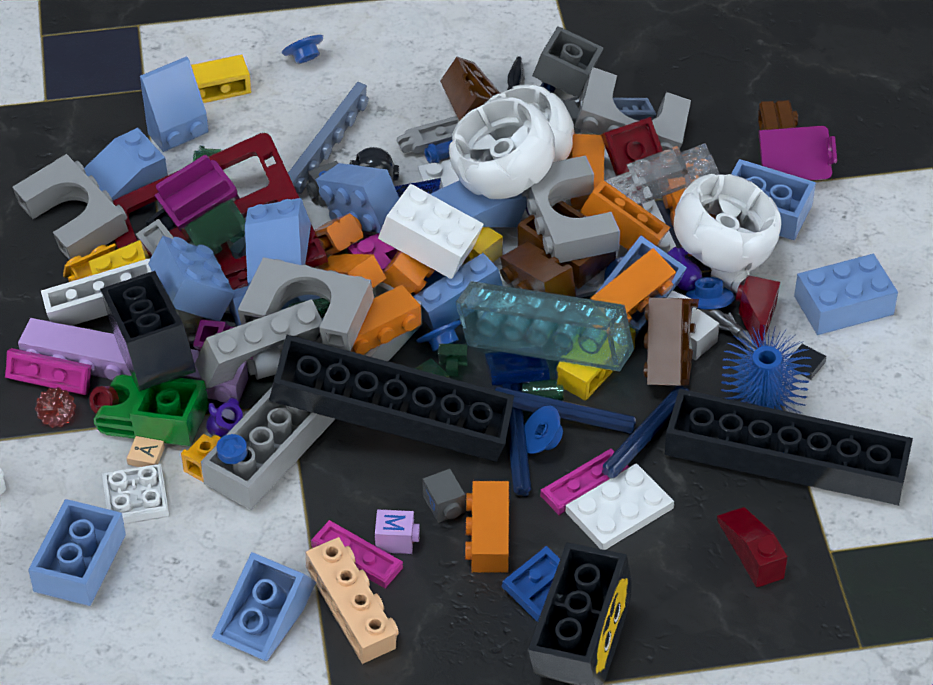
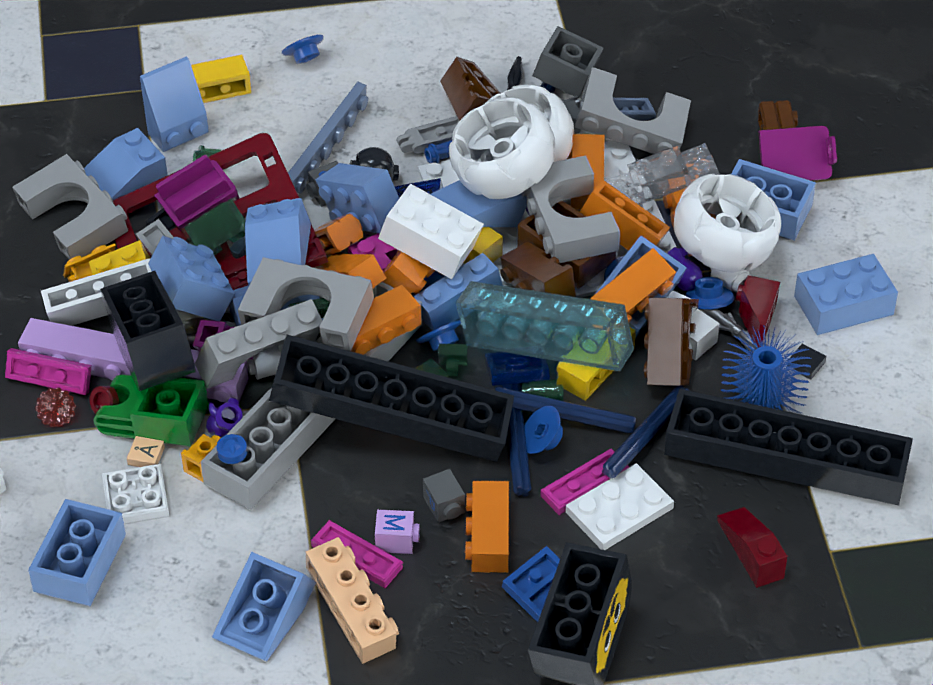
(631, 144): dark red tile -> none

